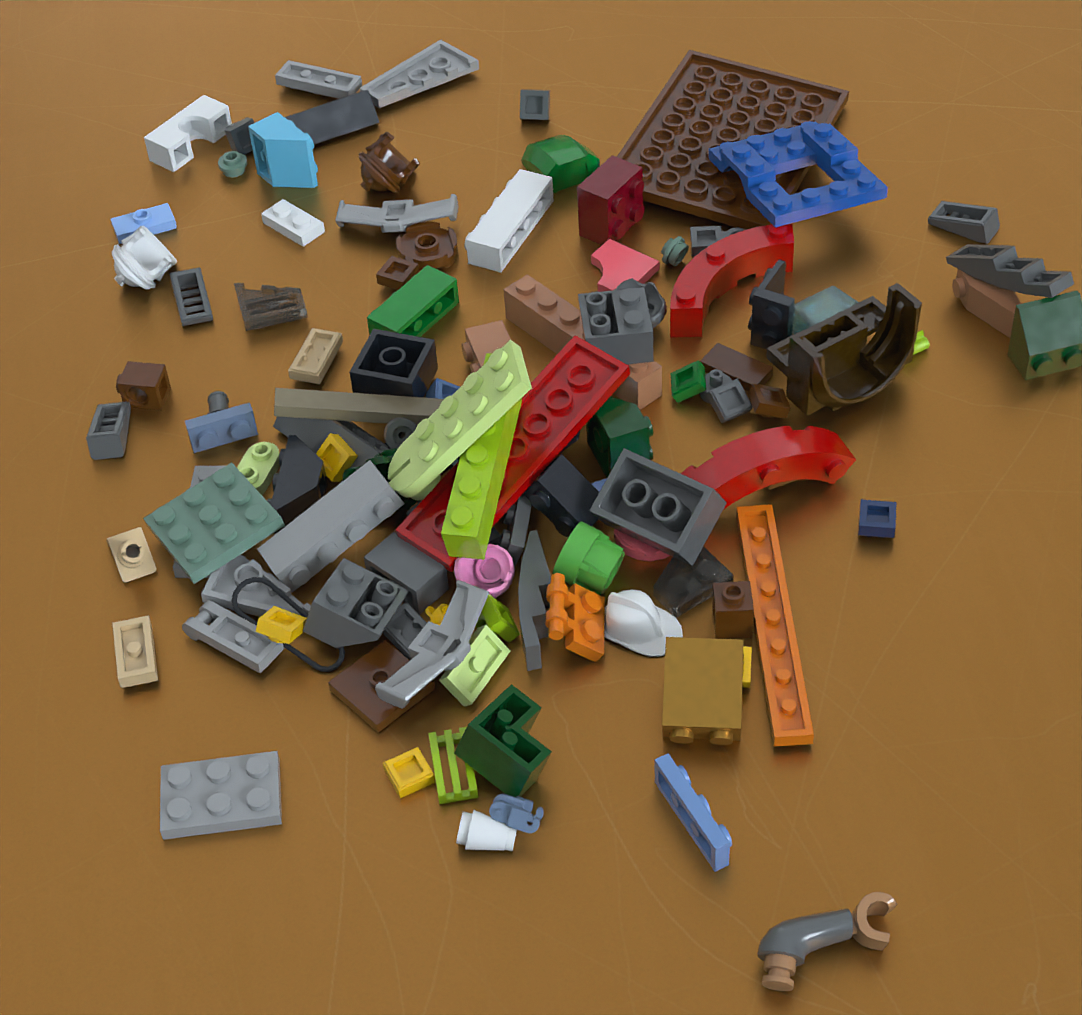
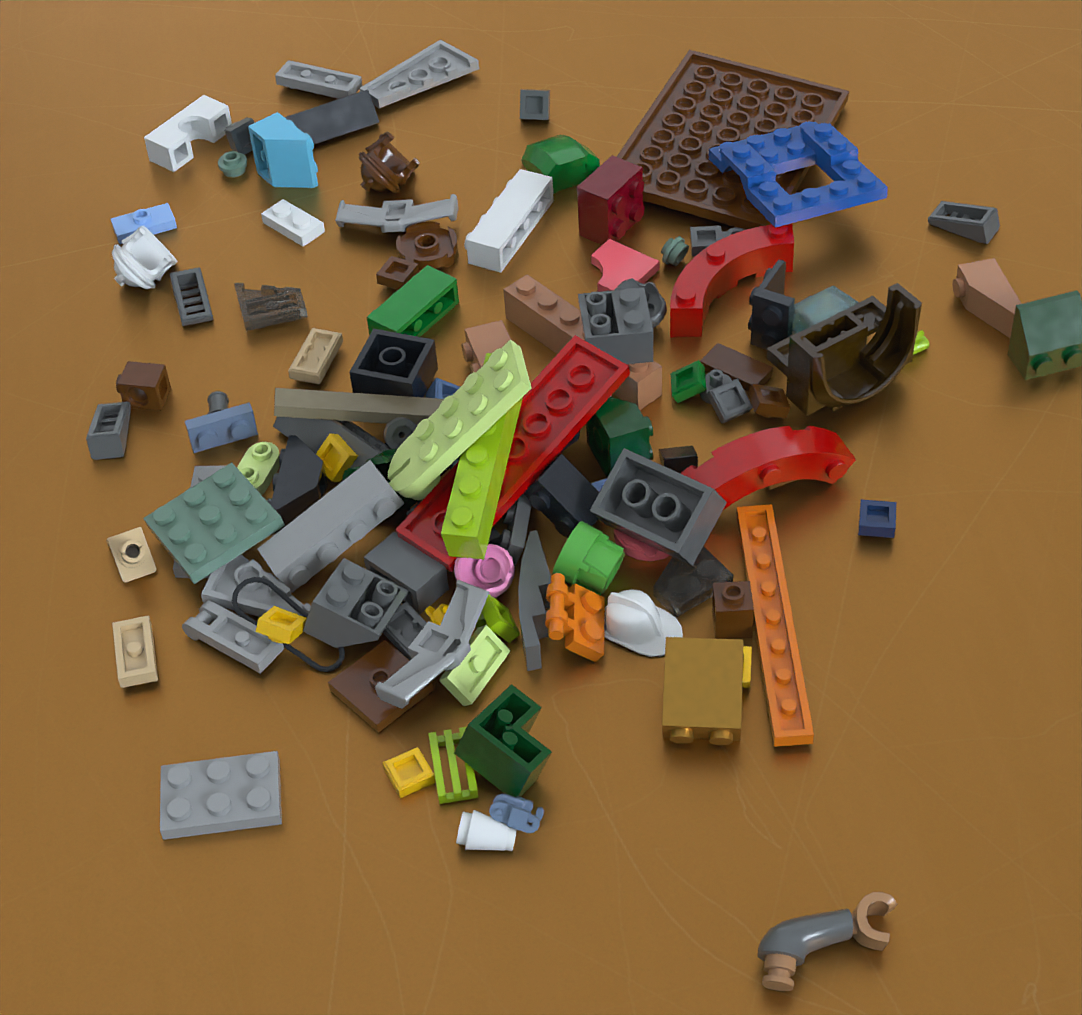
(678, 458): none -> black slope
(693, 812): medium blue plate -> none
(1004, 269): dark grey slope -> none

